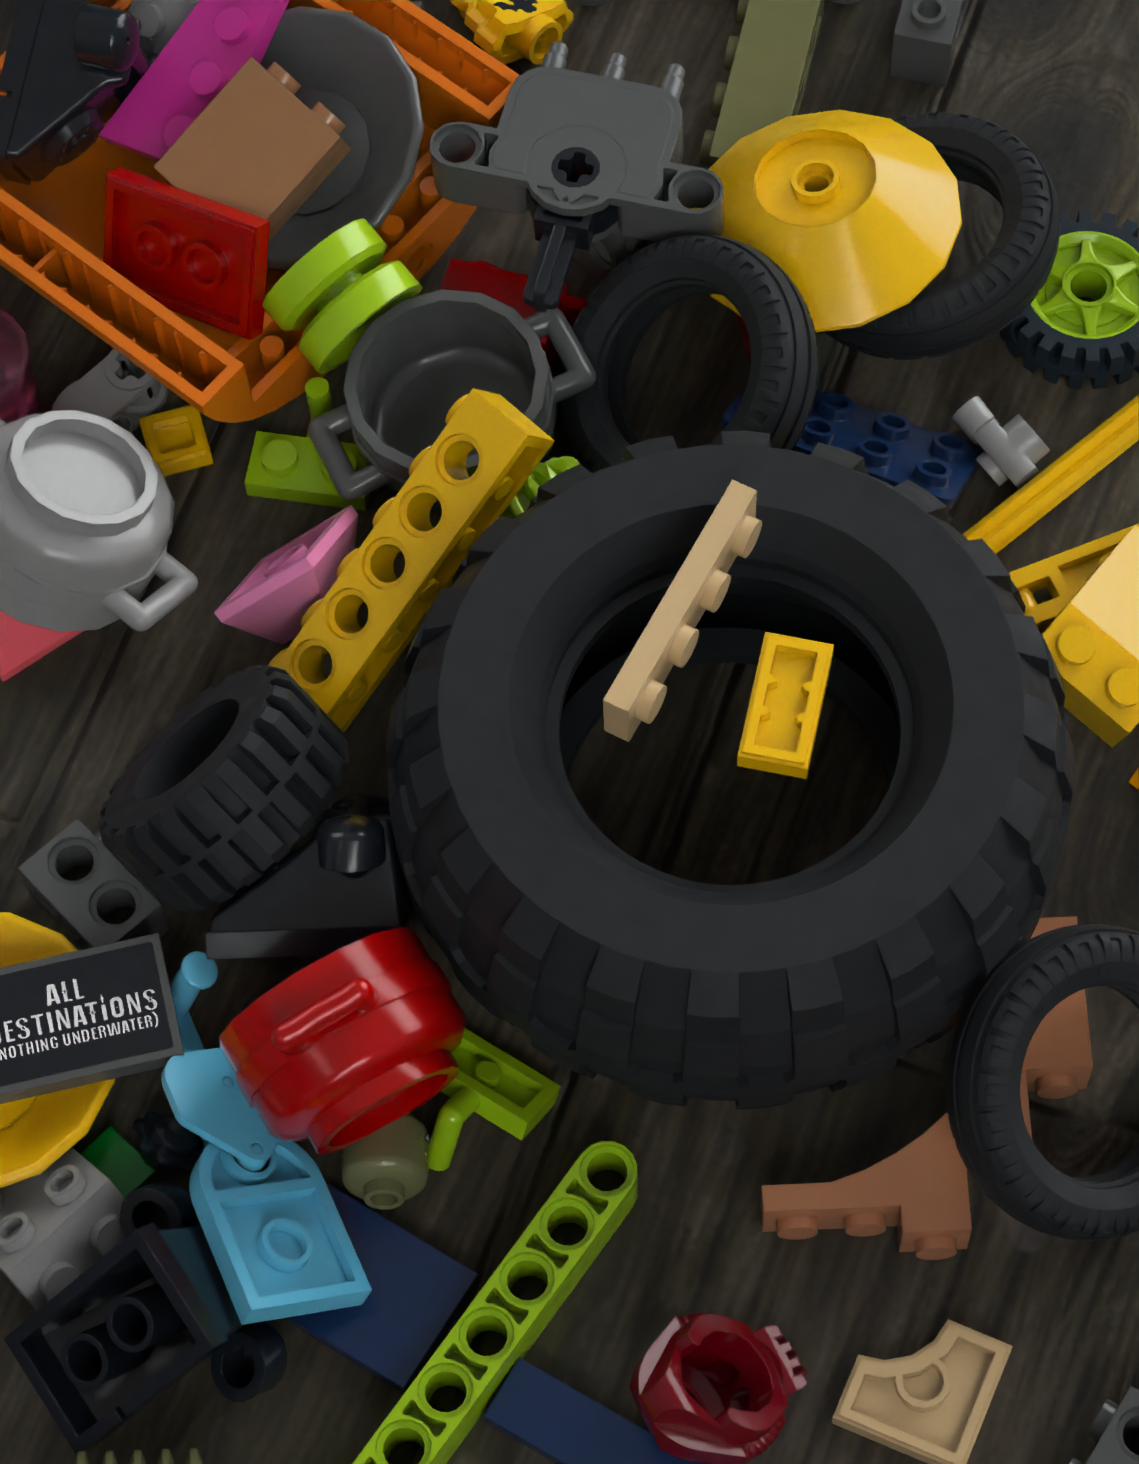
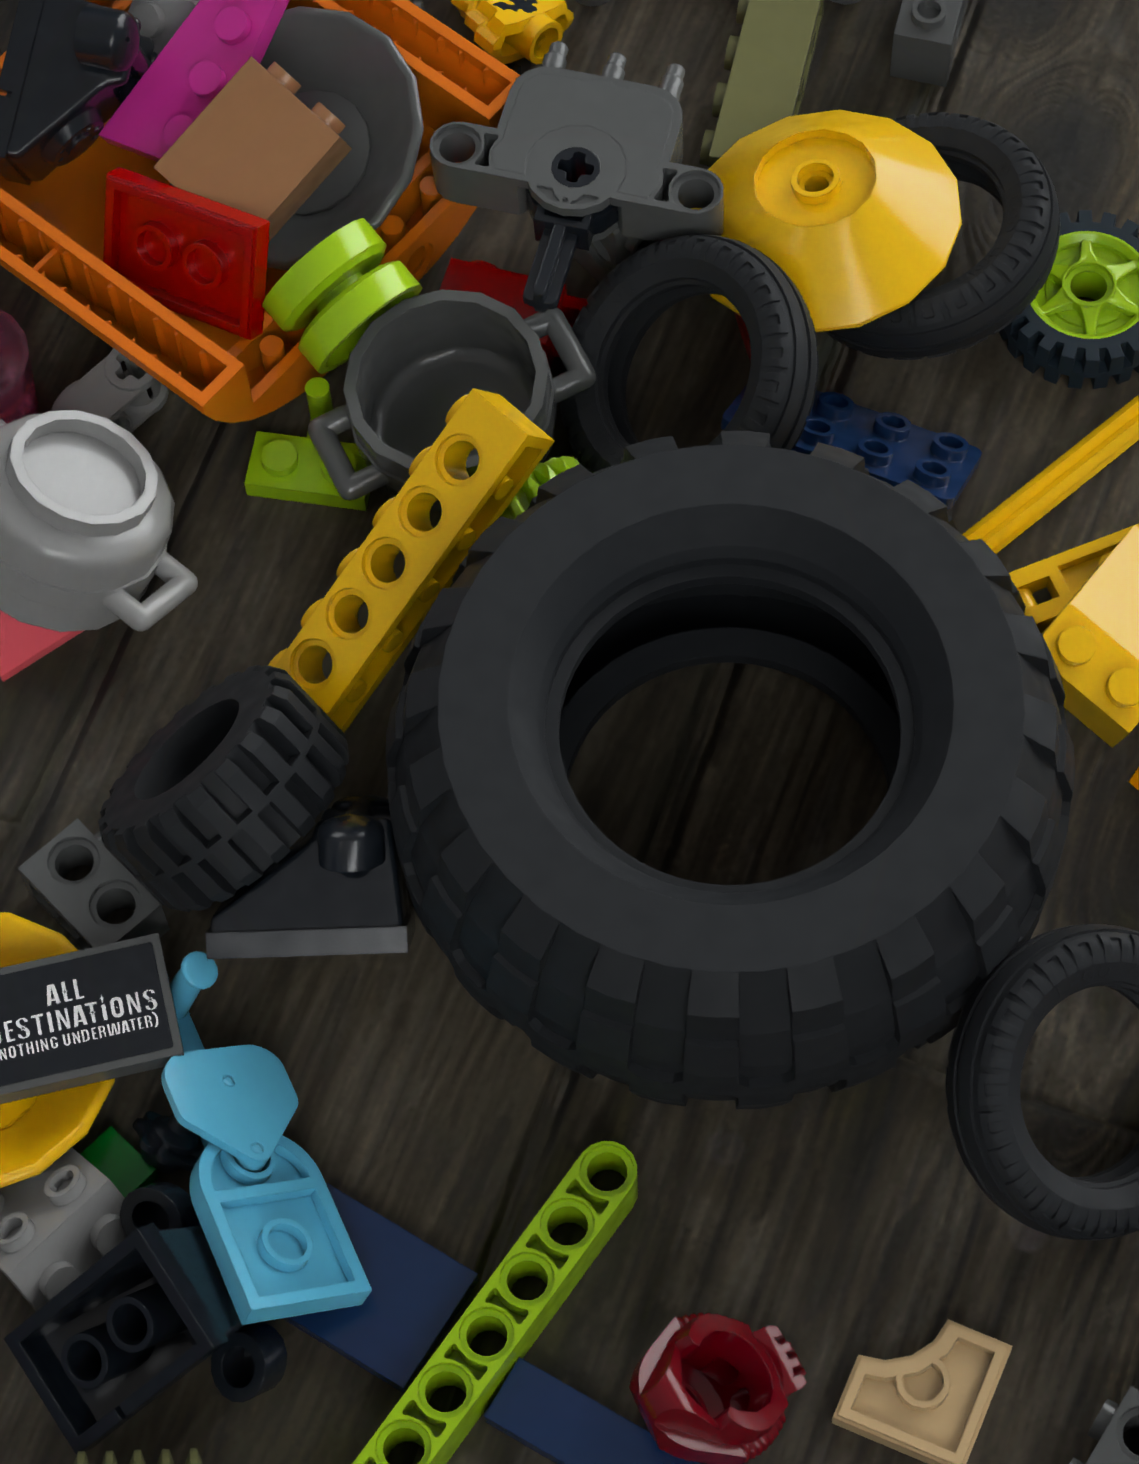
(176, 440): yellow tile -> none
(290, 580): bright pink slope -> none
(348, 1042): red piece -> none
(388, 1163): olive head -> none
(494, 1088): lime plate -> none
(671, 630): tan plate -> none
(785, 705): yellow plate -> none
(926, 1181): nougat arch -> none
(1008, 450): light grey plate -> none

